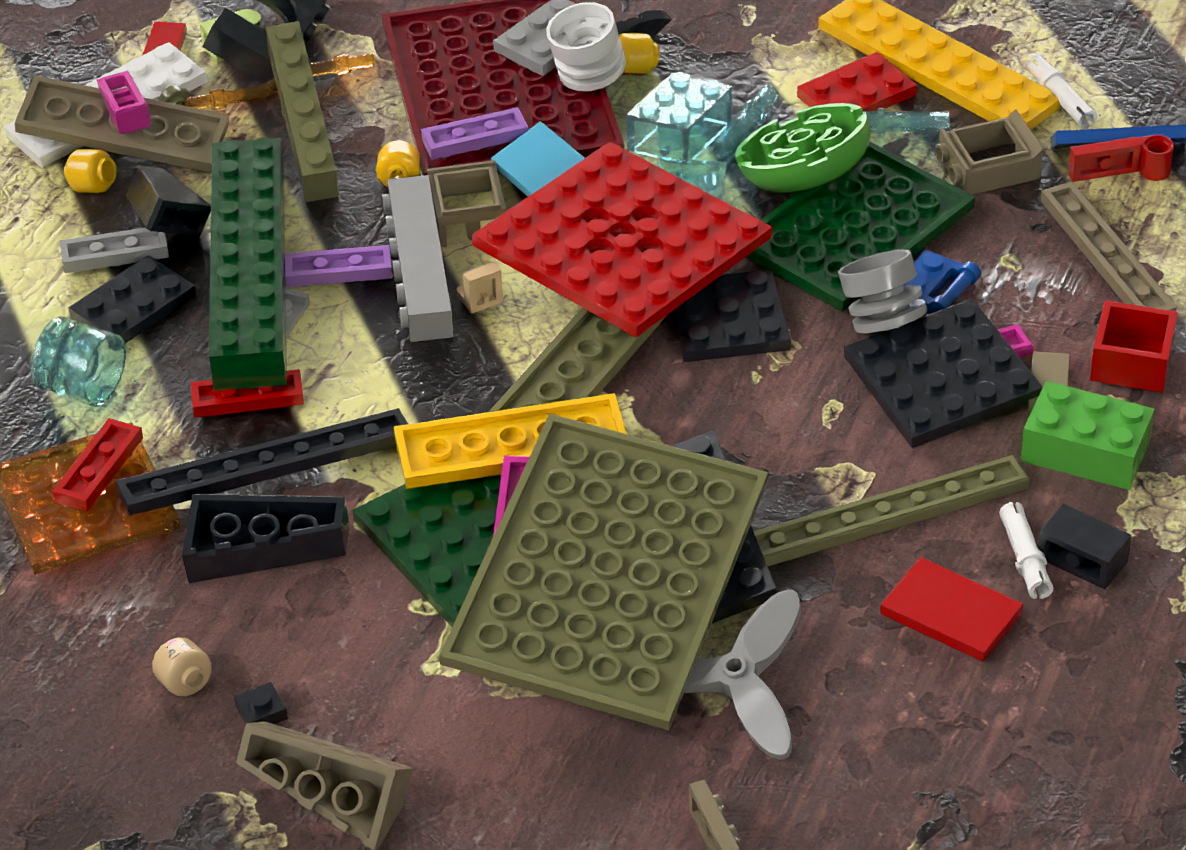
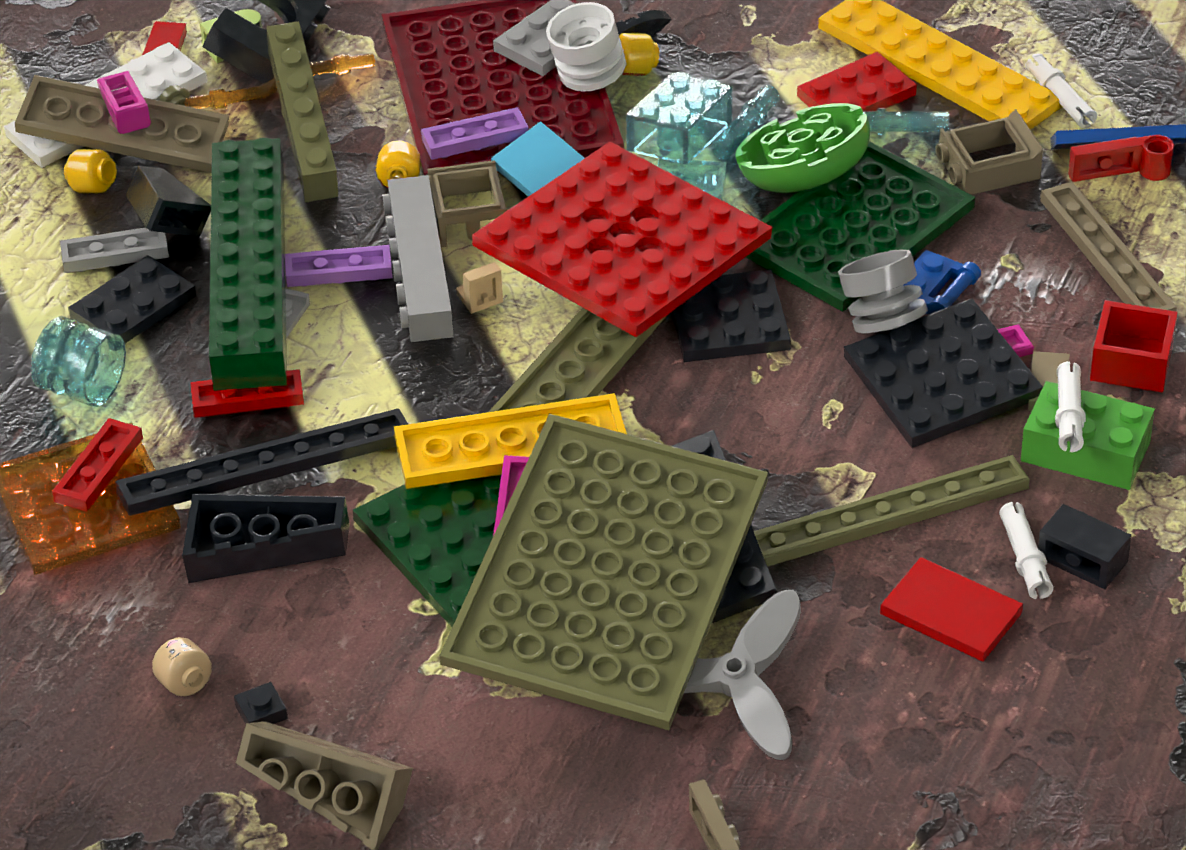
(1070, 415): none -> white pin

